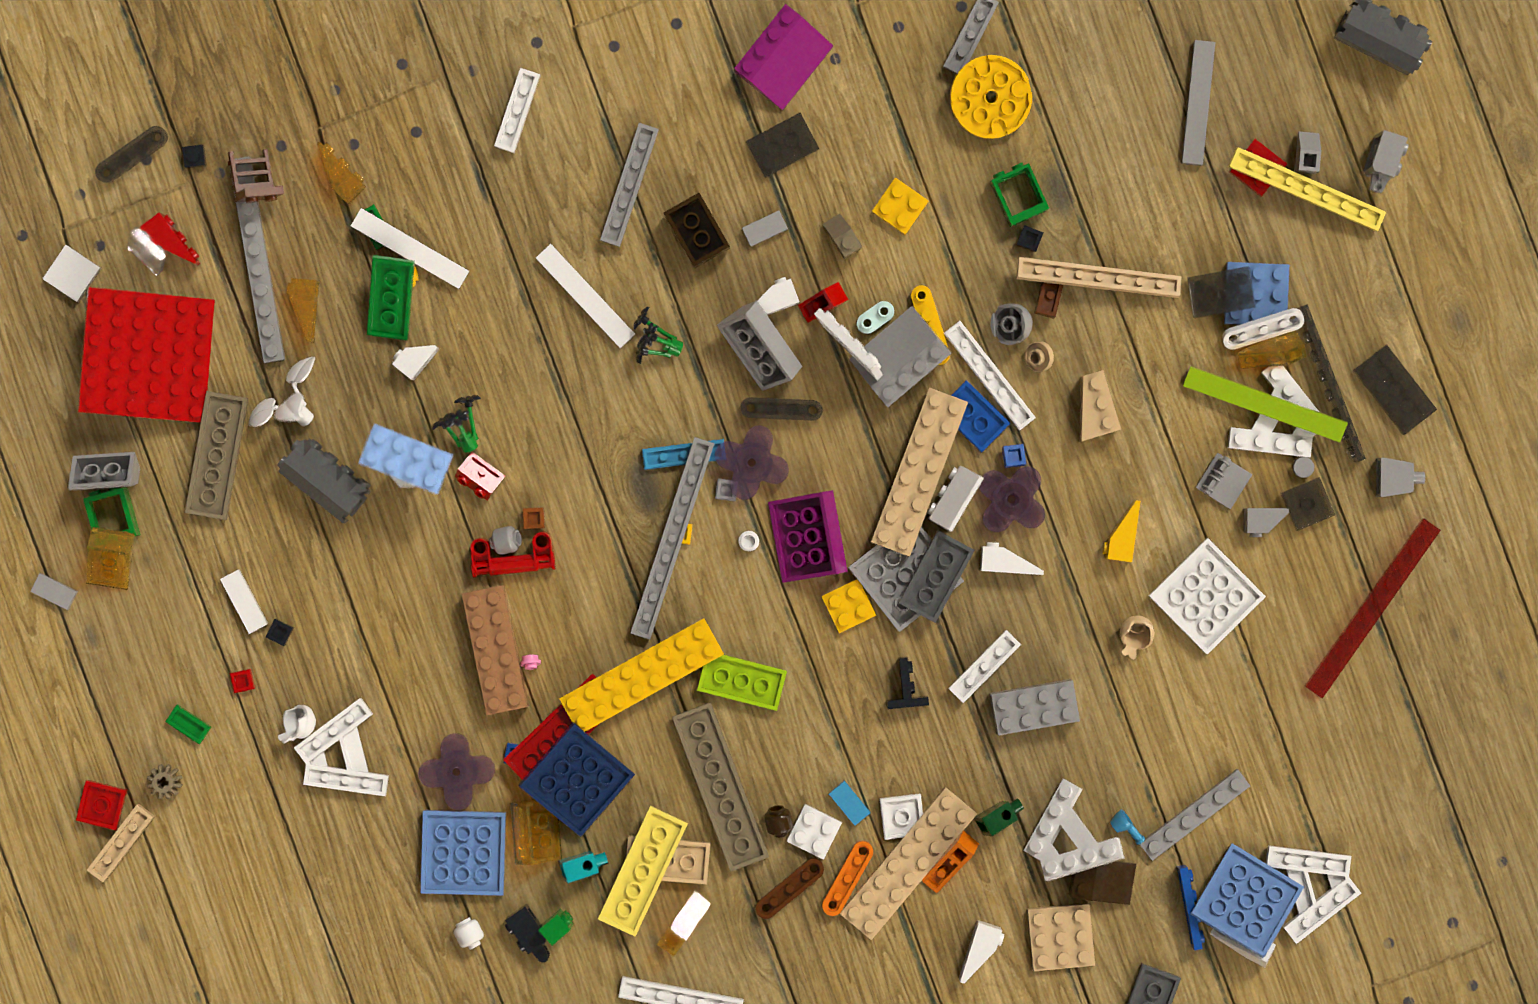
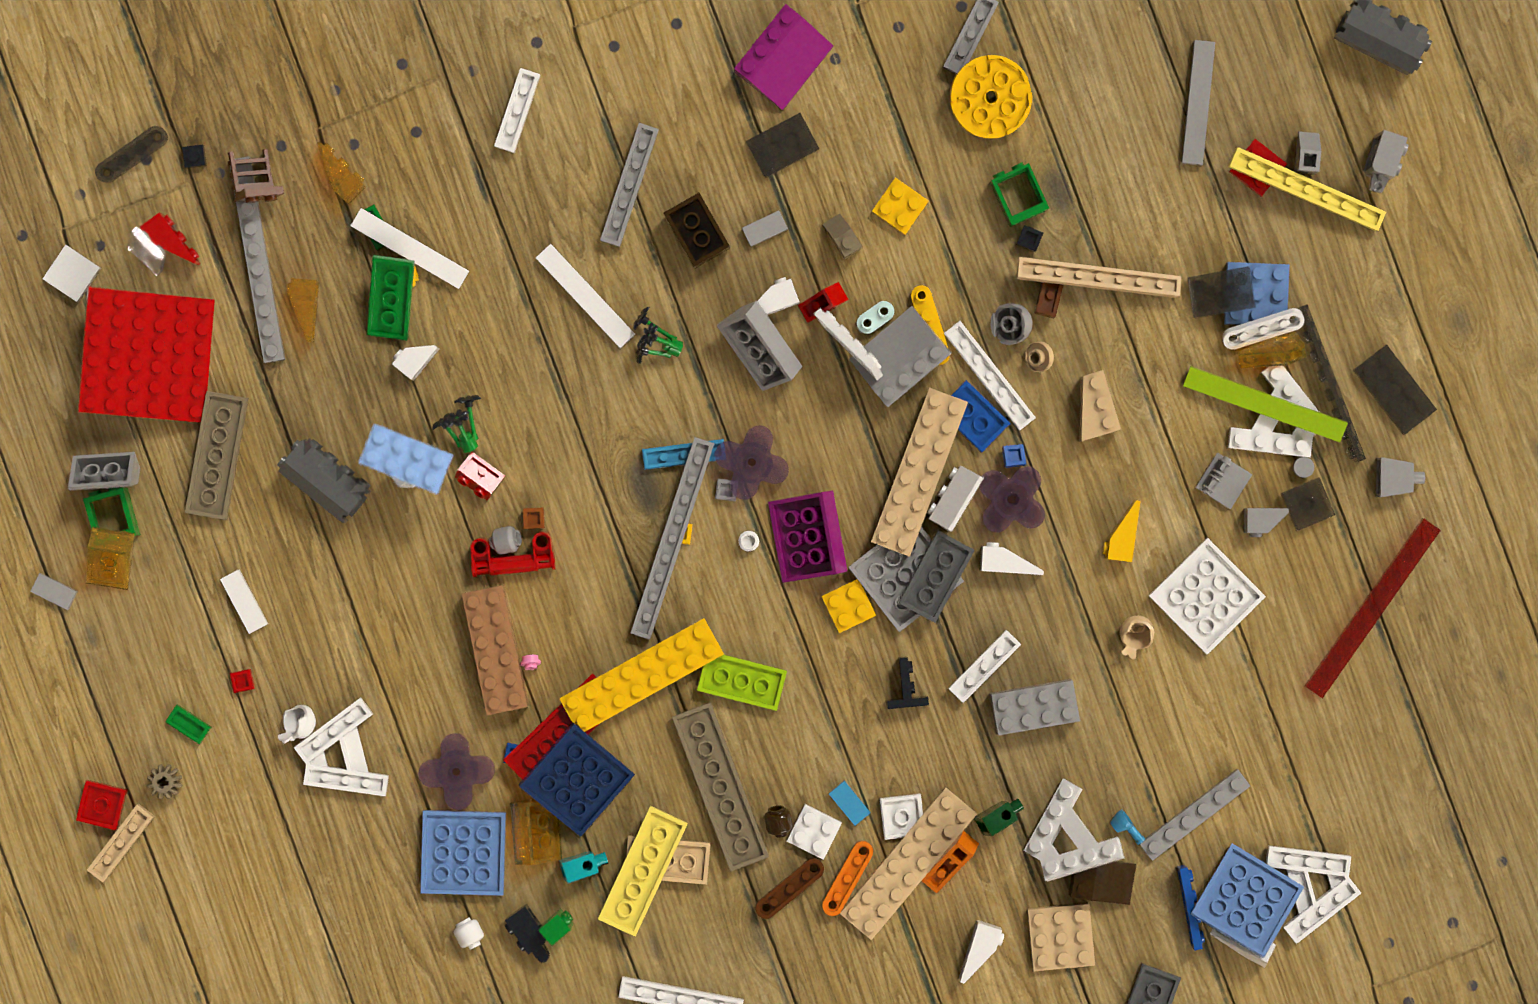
(279, 632): black plate -> none
(293, 407): white plant -> none
(683, 924): slope -> none
(781, 409): clear smoke plate -> none

